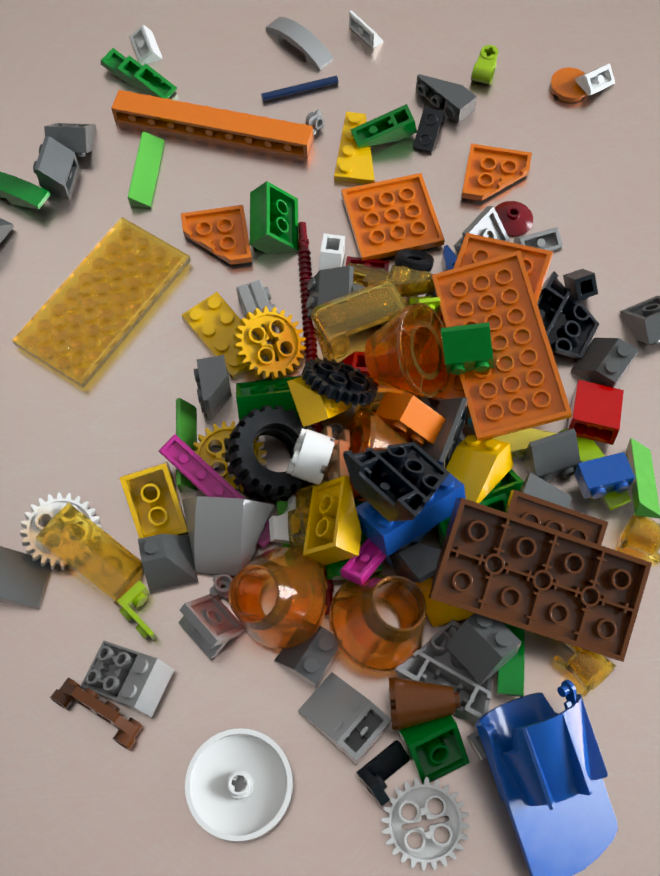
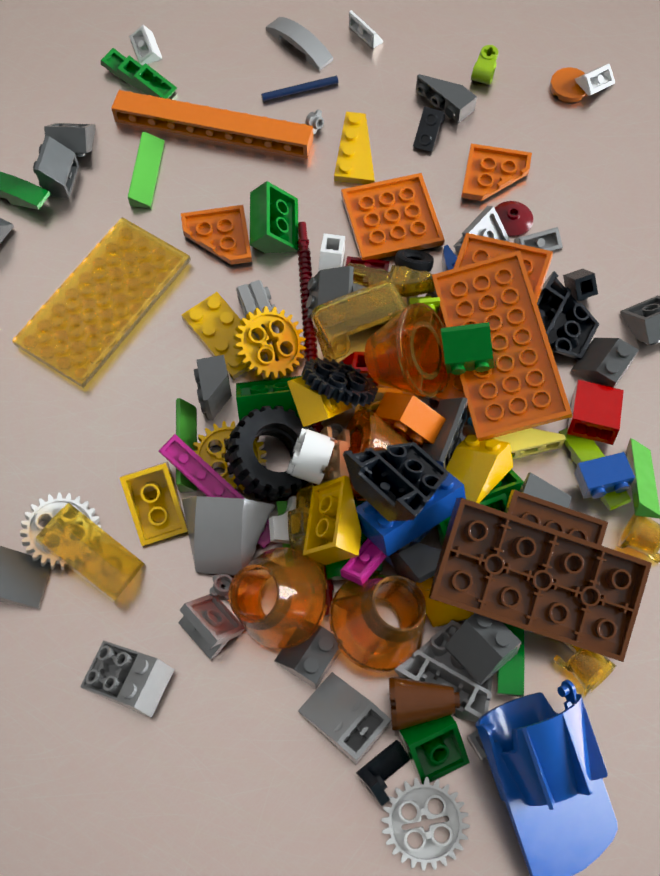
(108, 712): reddish brown plate -> none
(134, 598): lime bracket -> none
(167, 562): dark grey slope -> none
(238, 785): white dish -> none
(385, 128): green slope -> none
(553, 456): dark grey slope -> none

